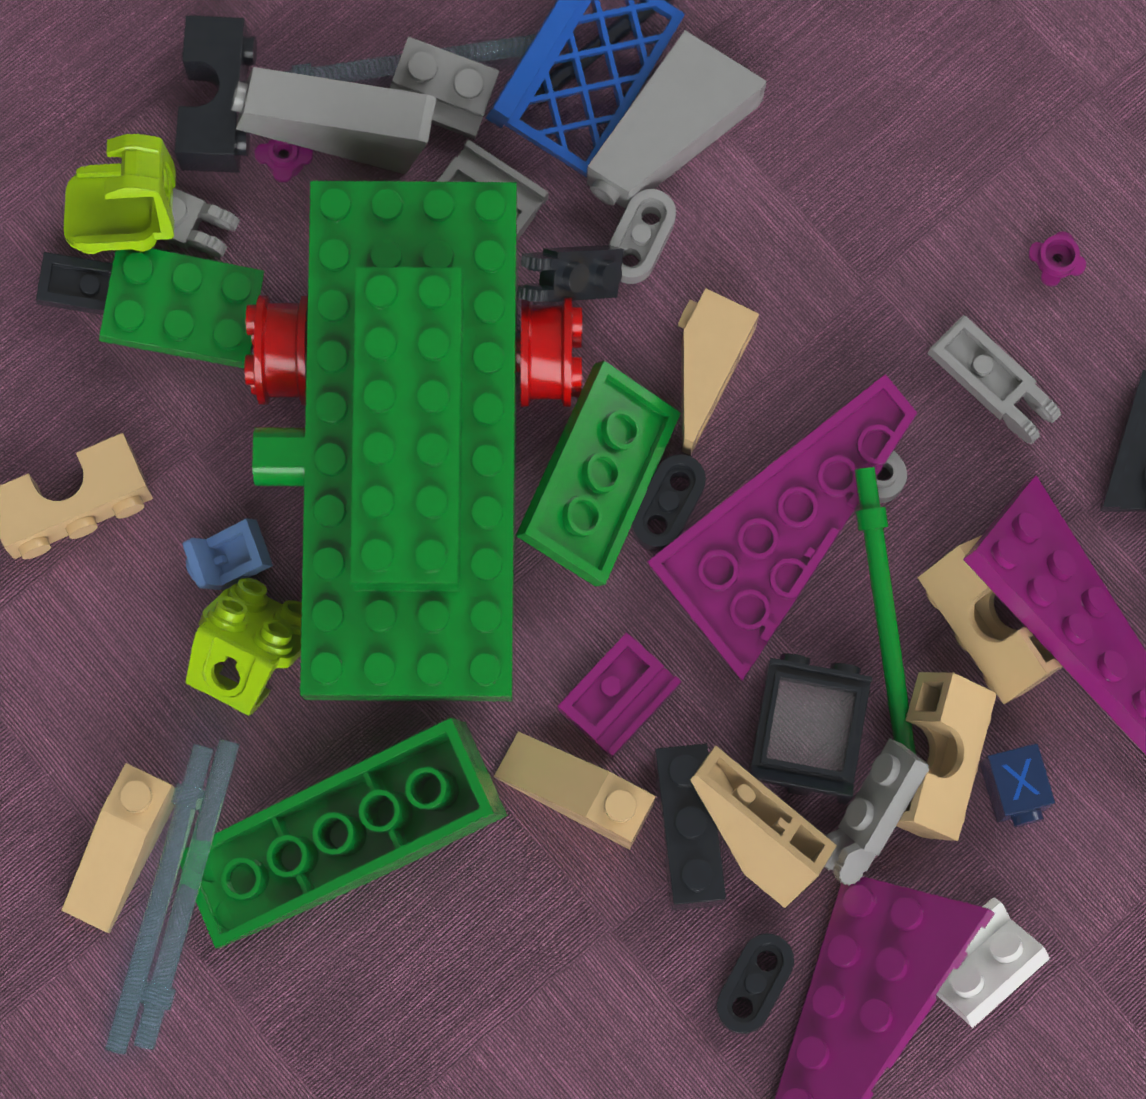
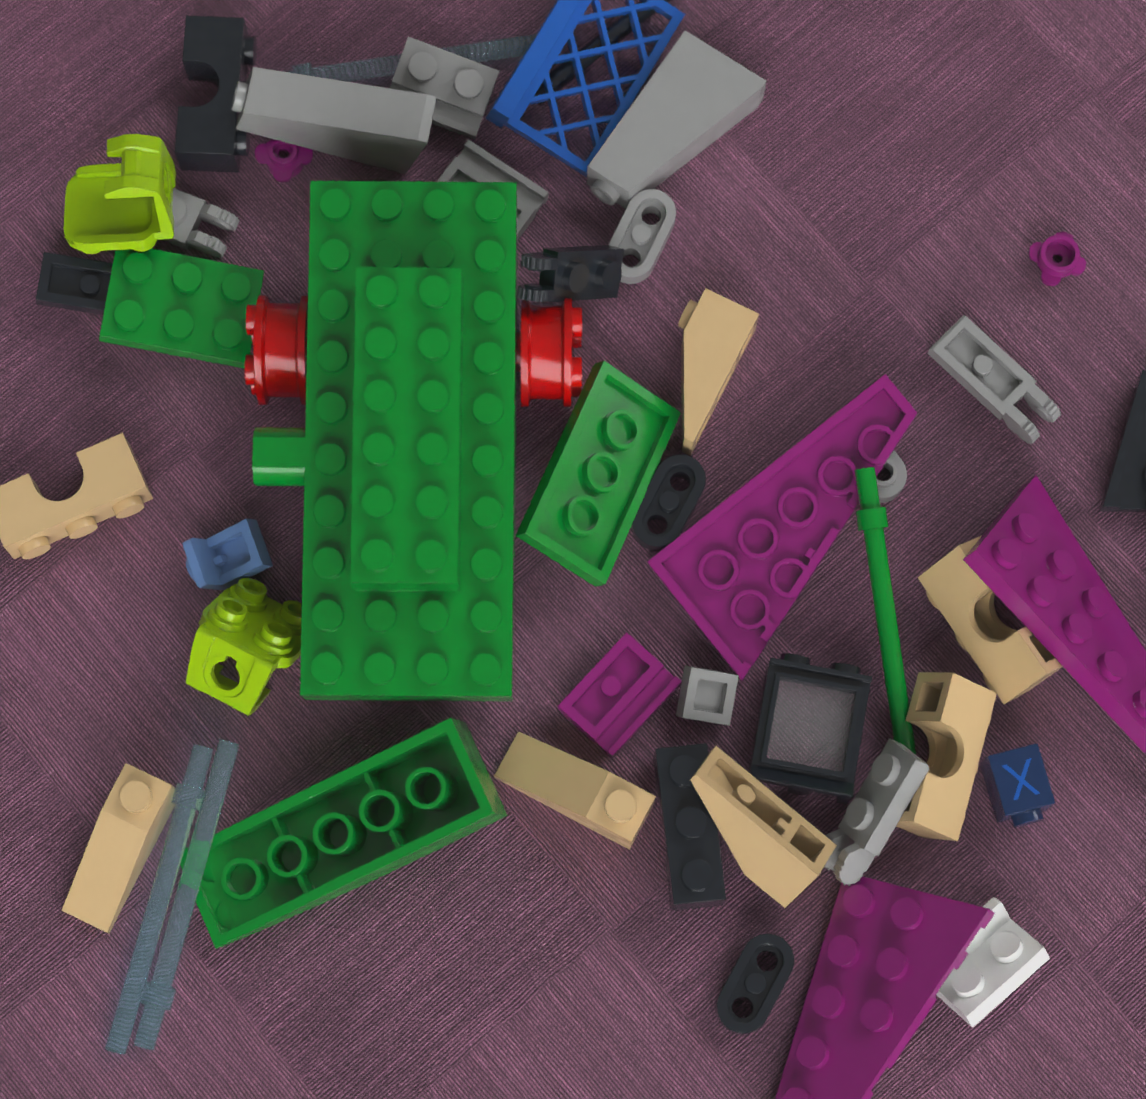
(707, 695): none -> light grey plate

